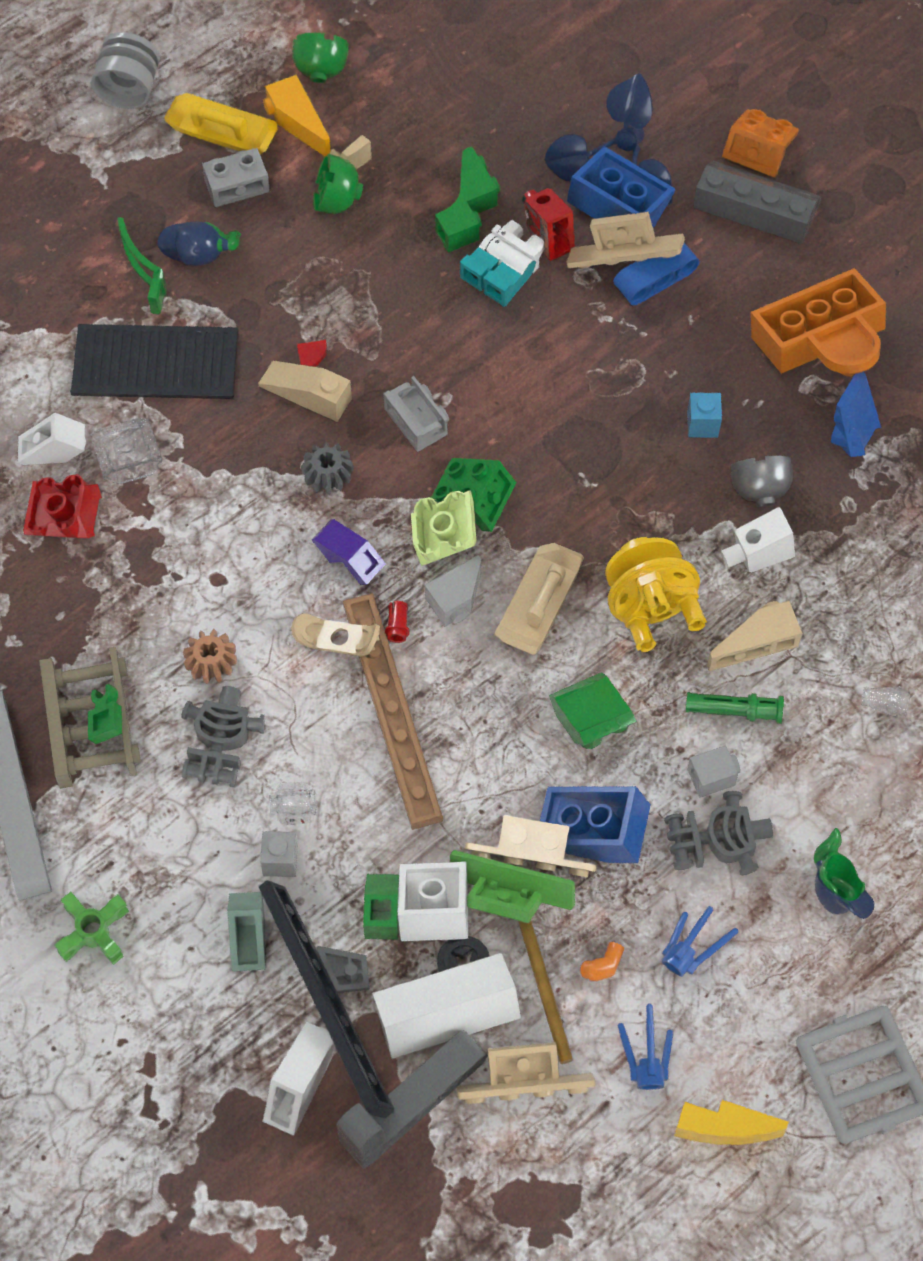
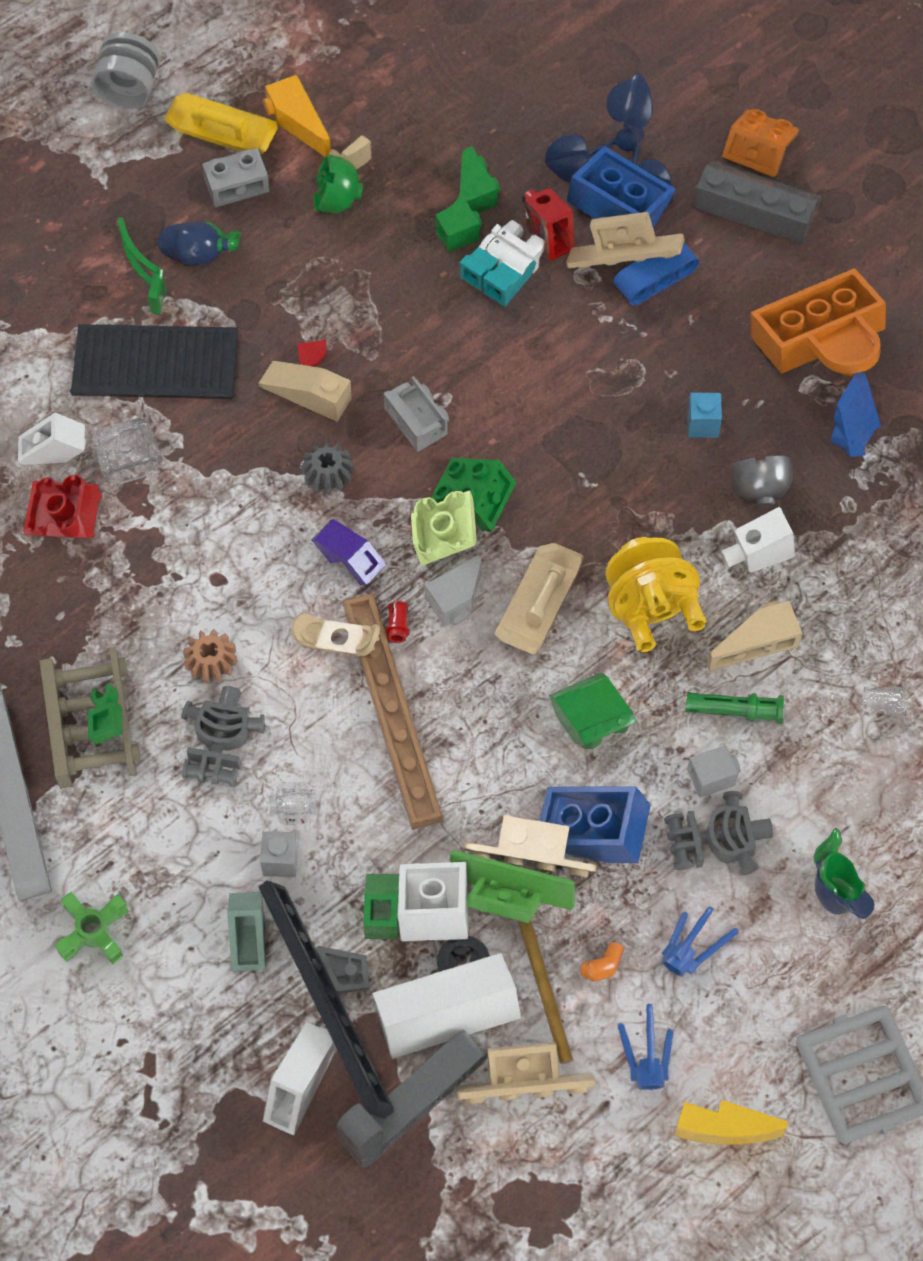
(319, 56): green cylinder -> none

